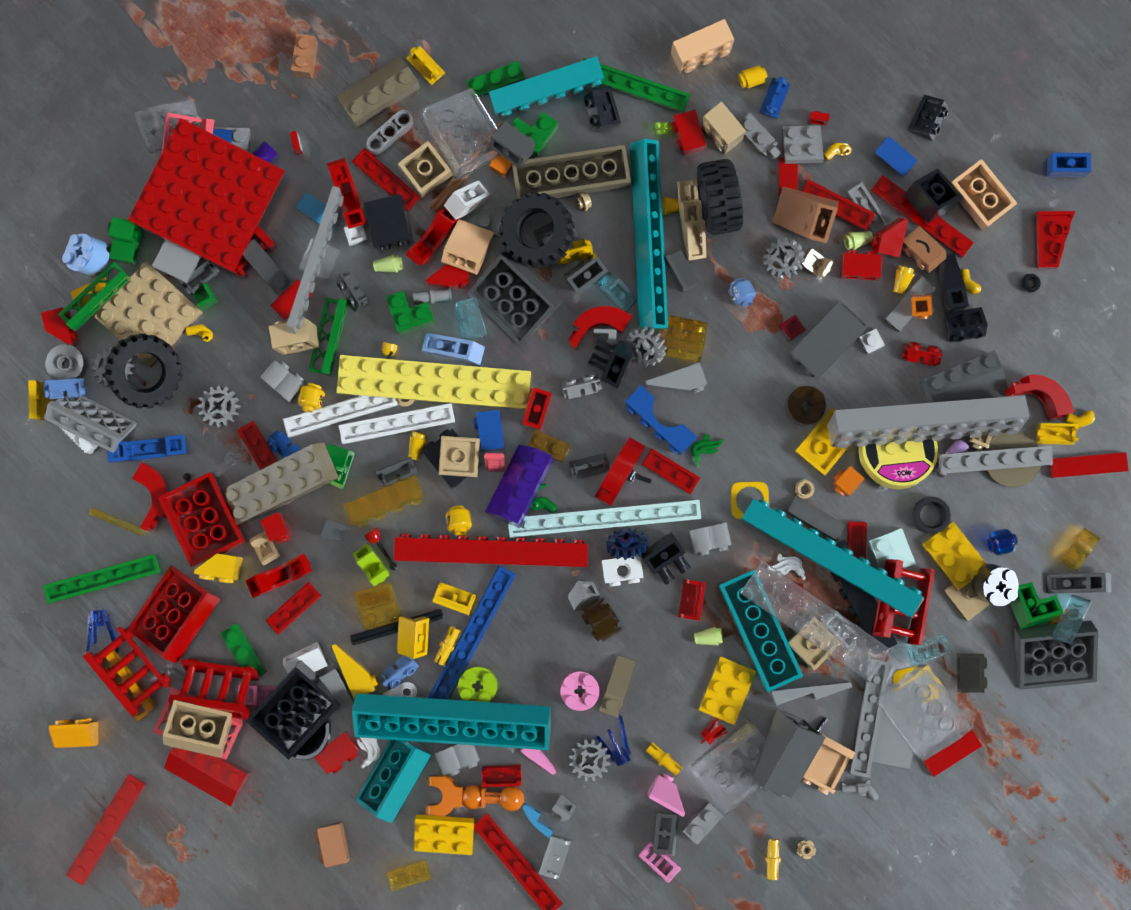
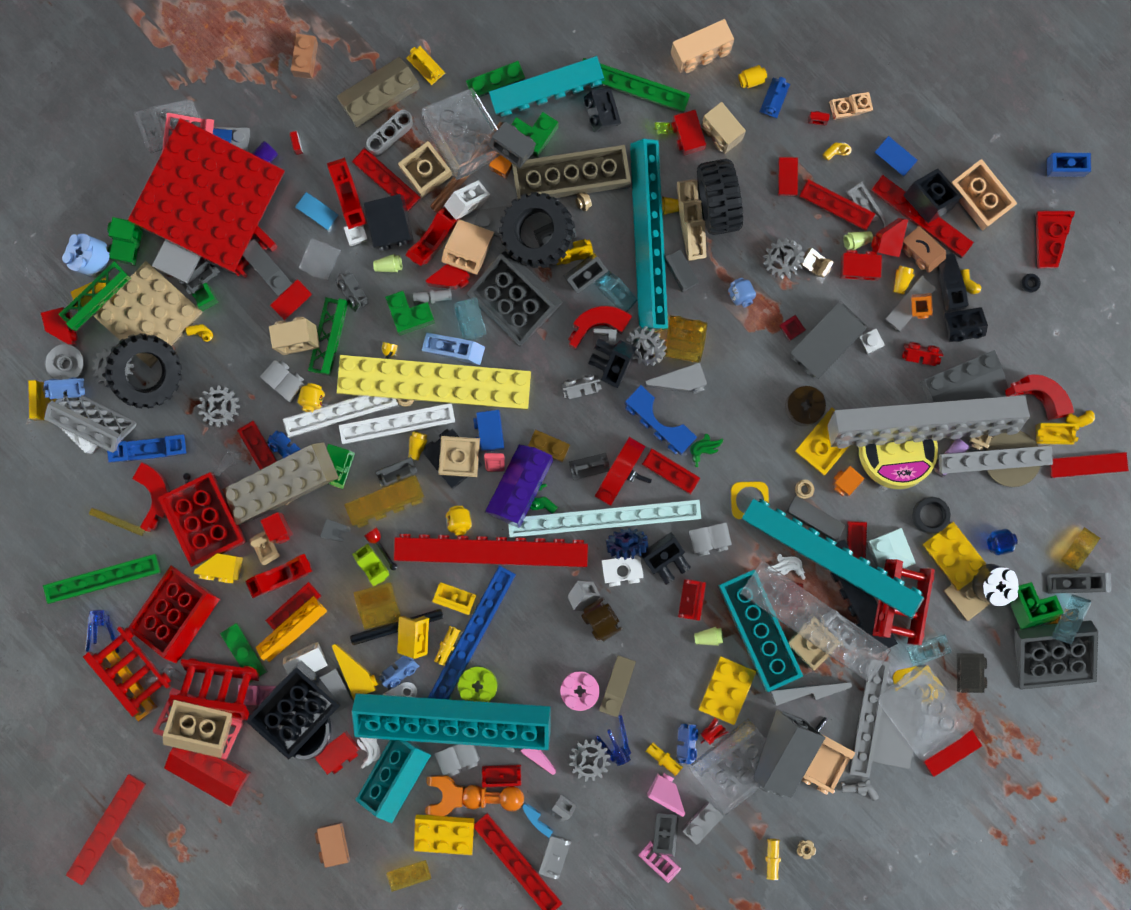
(75, 734): light orange slope -> none
(290, 629): none -> light orange fence
(313, 268): light grey plate -> none
(536, 408): red brick -> none
(689, 735): none -> blue hinge
(759, 137): light grey hinge -> none
(802, 144): light grey plate -> none
(805, 214): nougat slope -> none
(851, 106): none -> light nougat slope
(929, 116): black bracket -> none

